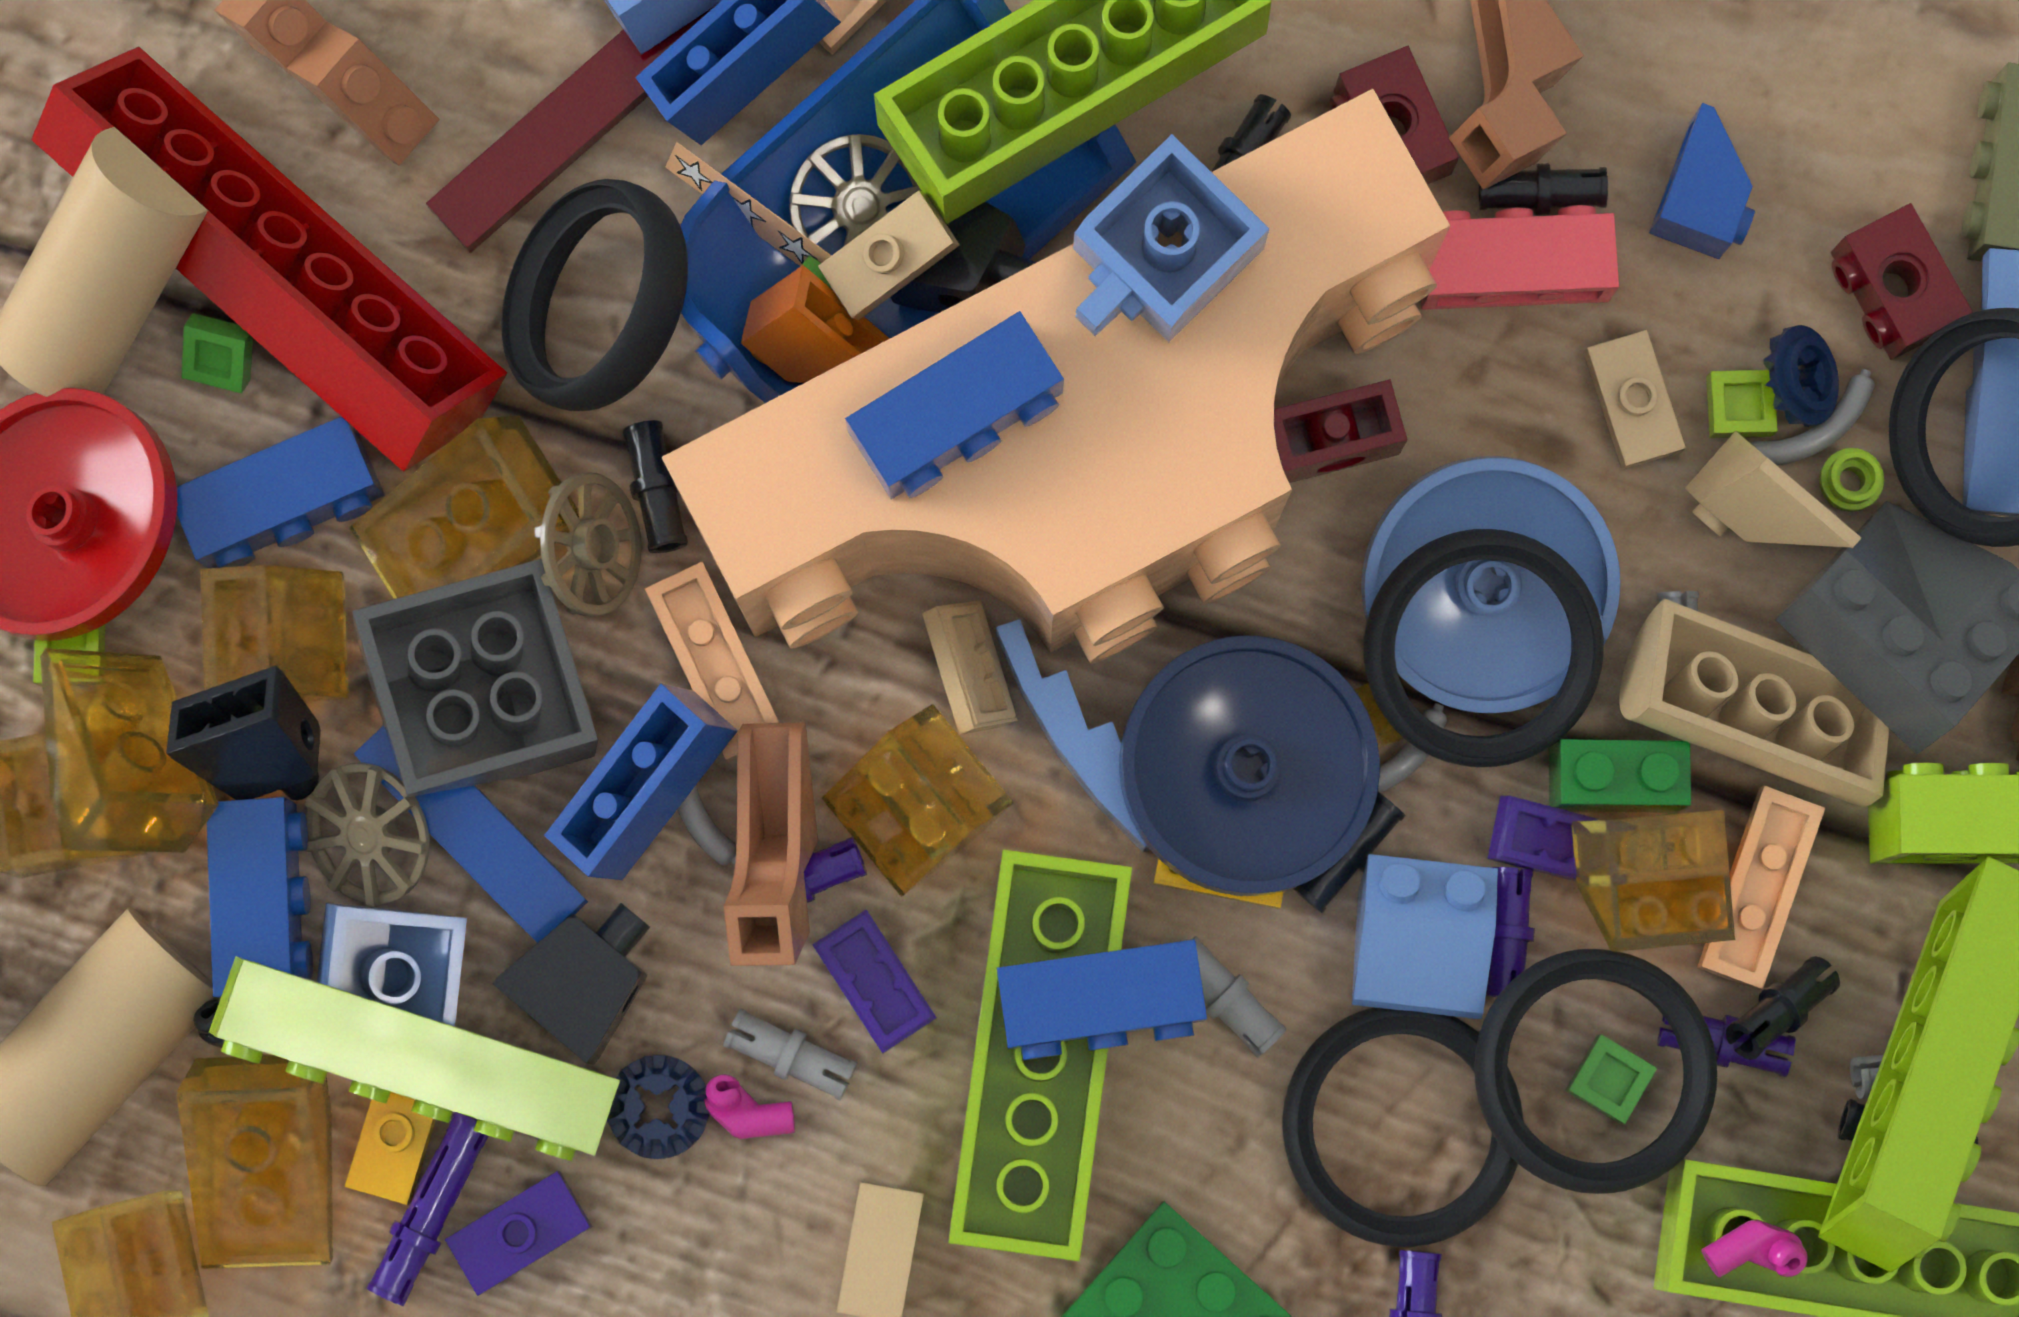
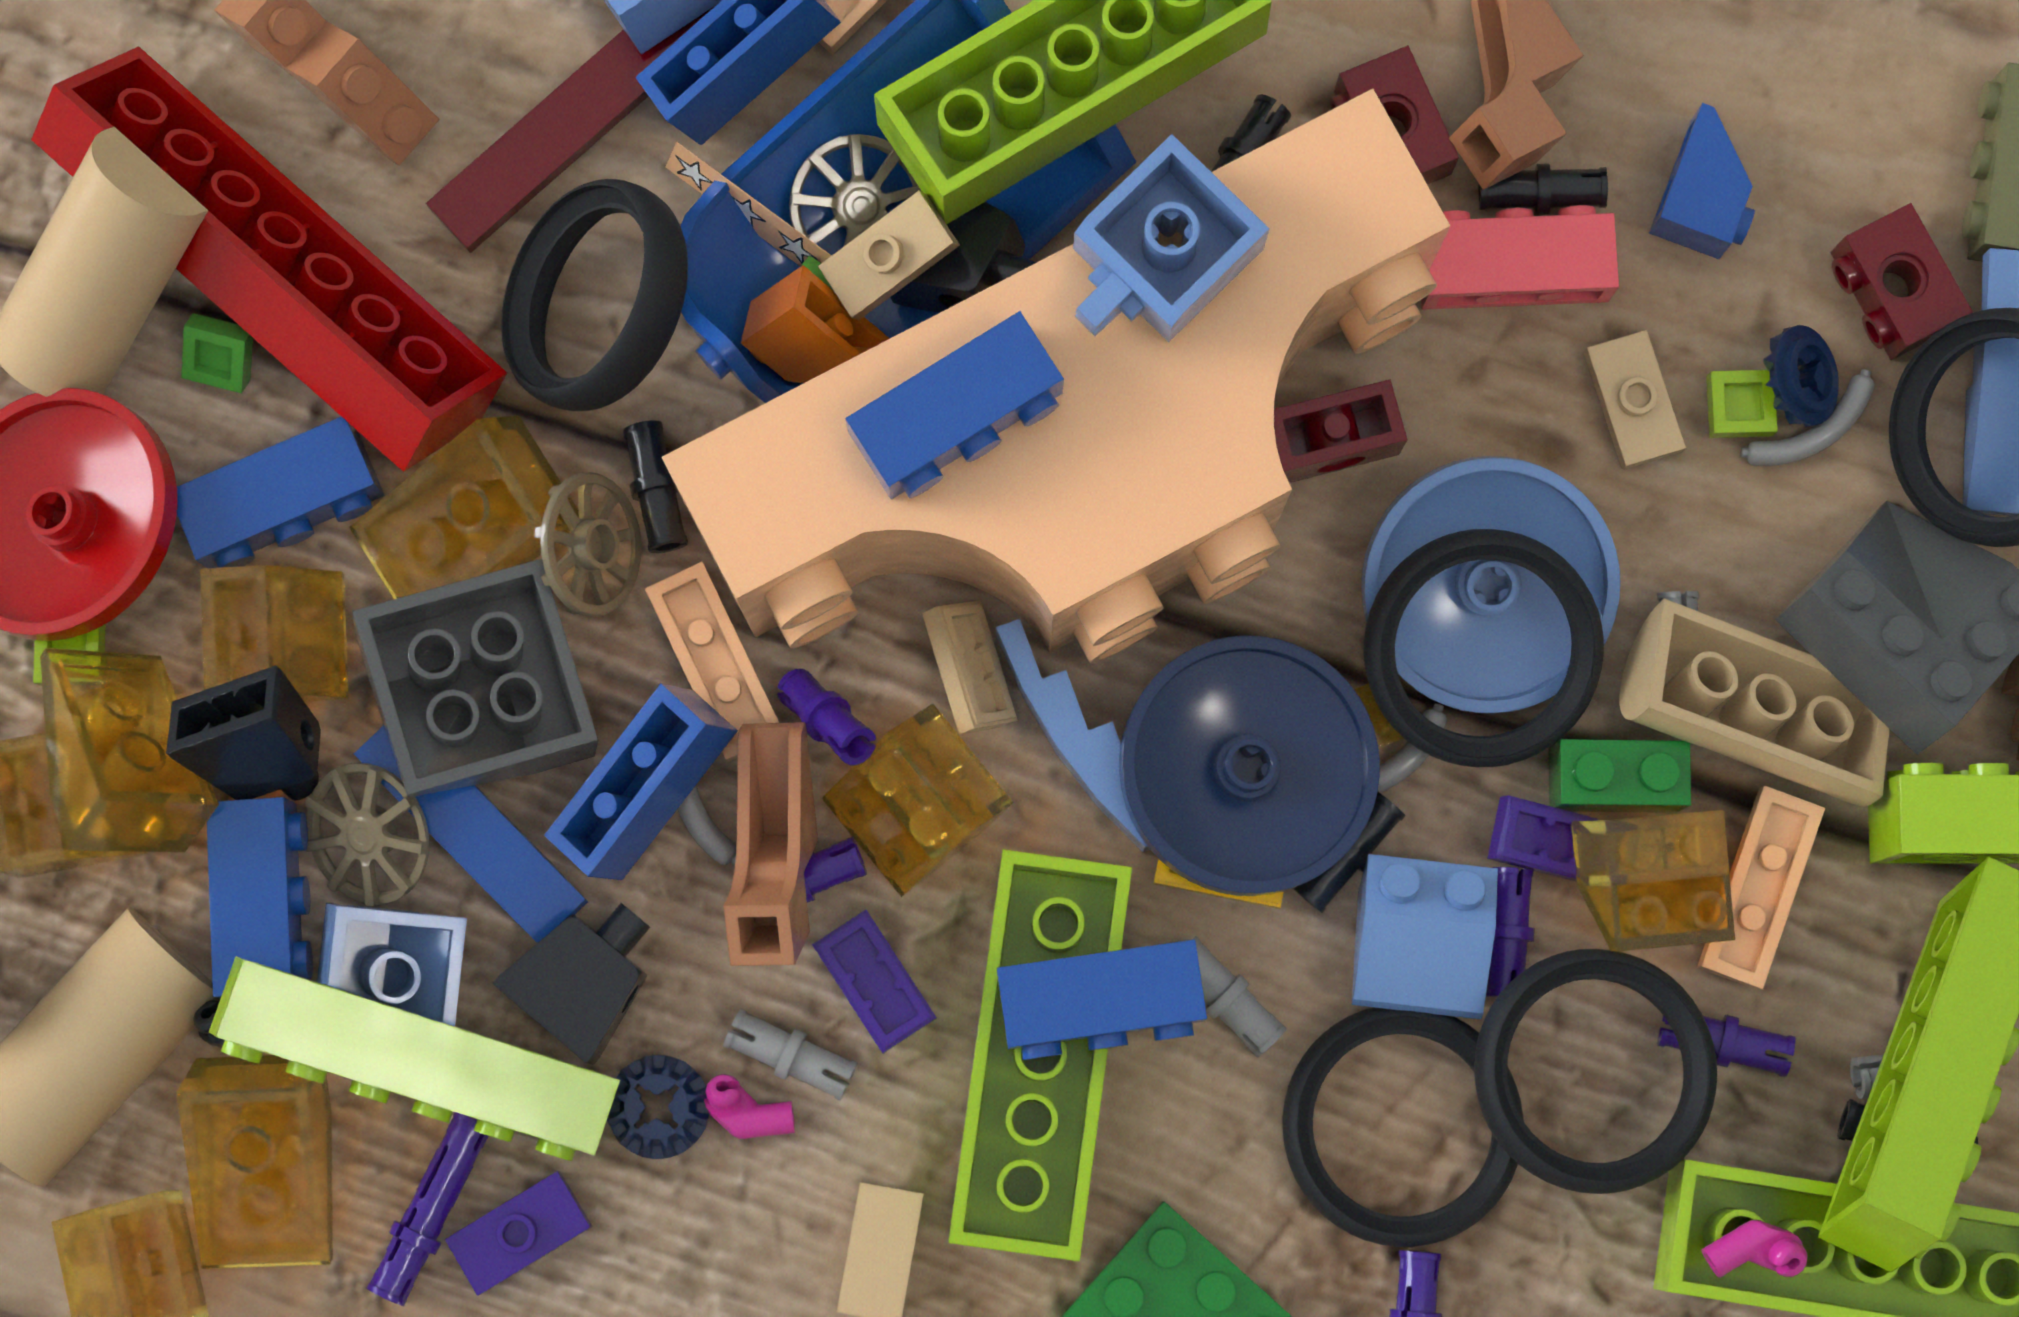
(390, 1150): yellow plate -> none
(826, 716): none -> dark purple pin
(1611, 1079): bright green plate -> none
(1762, 502): tan slope -> none
(1782, 1007): black pin -> none
(1864, 466): lime plate -> none

